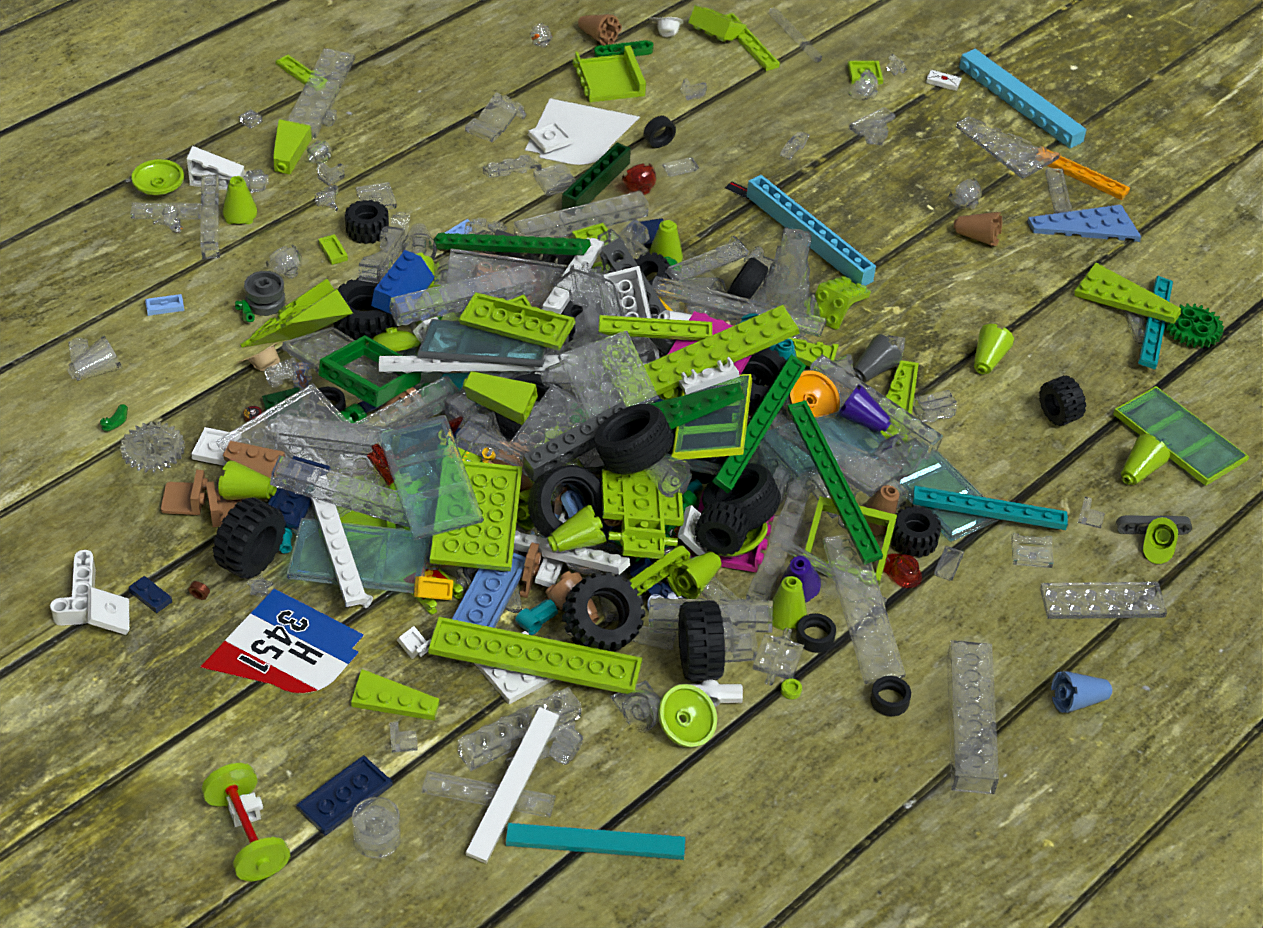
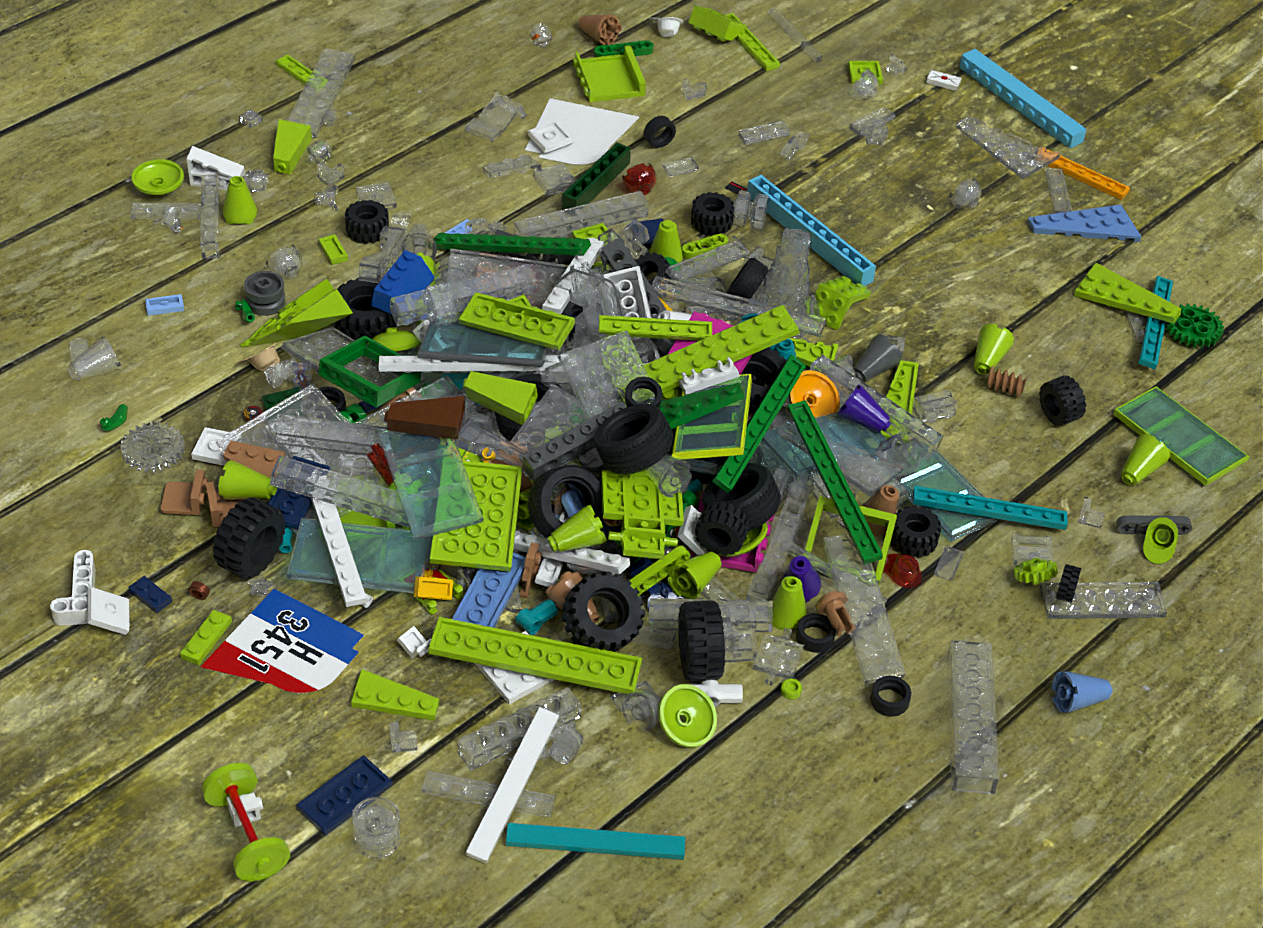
(206, 637): none -> lime plate
(427, 417): none -> reddish brown slope
(440, 305): none -> clear brick
(643, 382): none -> black tyre
(694, 248): none -> lime beam
(712, 213): none -> black tyre
(745, 210): none -> clear wheel
(764, 133): none -> clear plate
(833, 606): none -> medium nougat piece
(980, 227): medium nougat cone -> none
(1006, 382): none -> medium nougat piece
(1035, 571): none -> lime gear
(1068, 583): none -> black tyre

